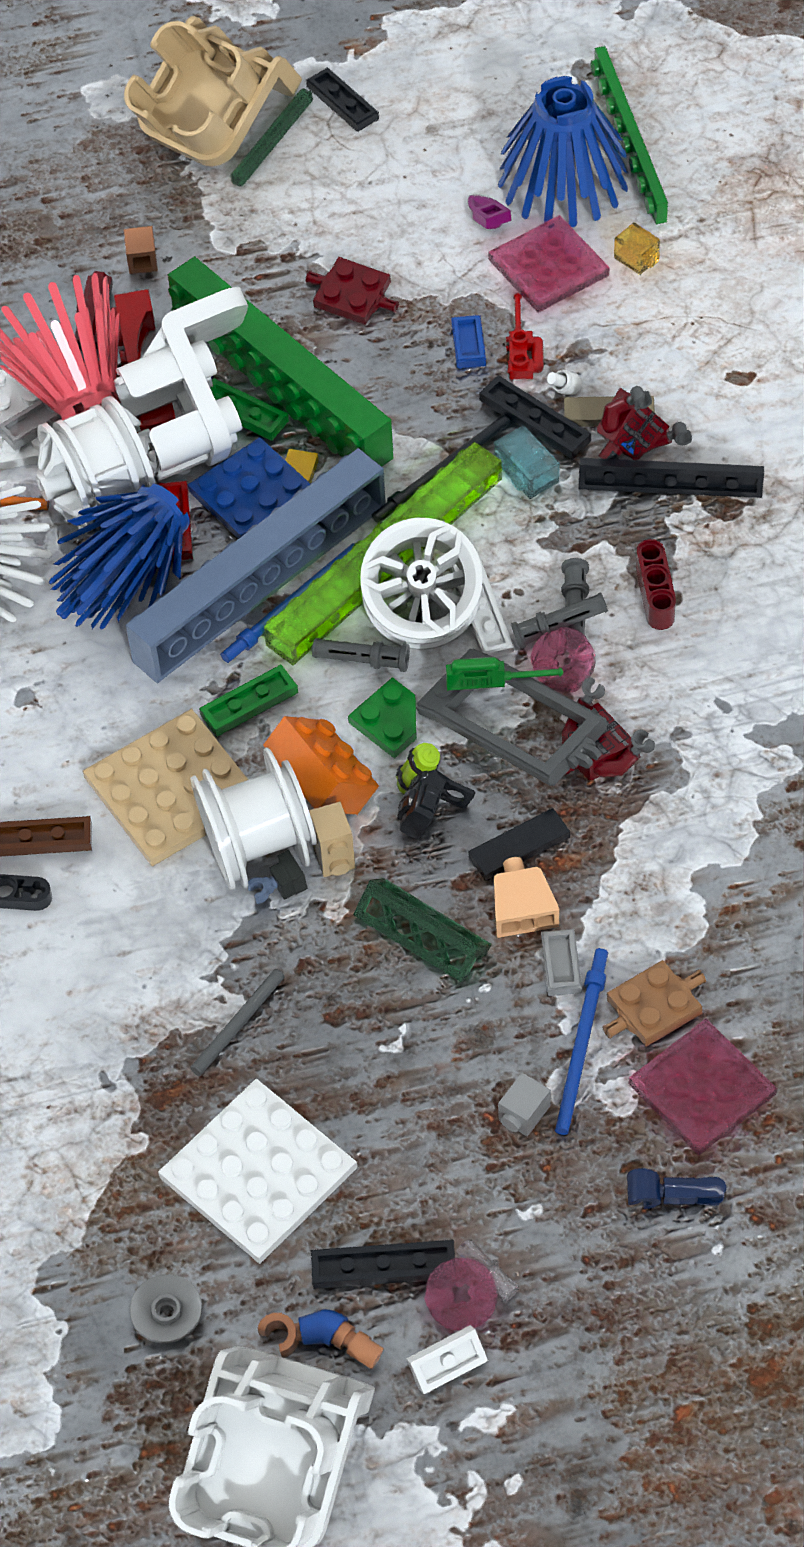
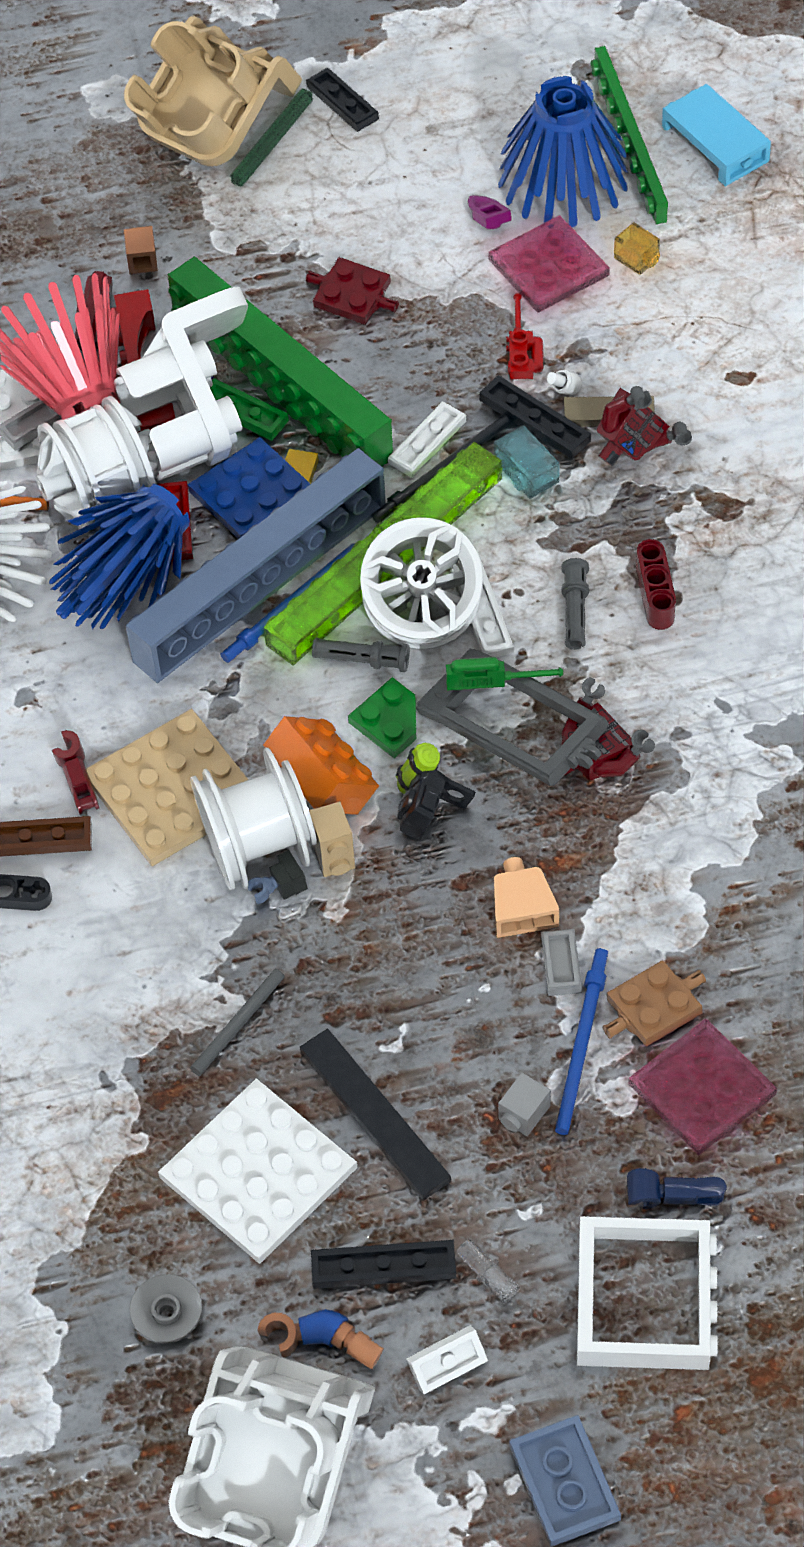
(75, 771): none -> dark red piece
(248, 700): green plate -> none
(375, 1114): none -> black tile
(426, 917): clear green fence -> none
(427, 439): none -> white tile
(468, 341): blue tile -> none
(482, 1293): clear pink plate -> none
(521, 841): black tile -> none
(536, 627): dark grey pin -> none
(557, 643): clear pink plate -> none
(564, 1480): none -> sand blue plate
(647, 1354): none -> white window
(671, 477): black plate -> none
(718, 133): none -> medium azure panel

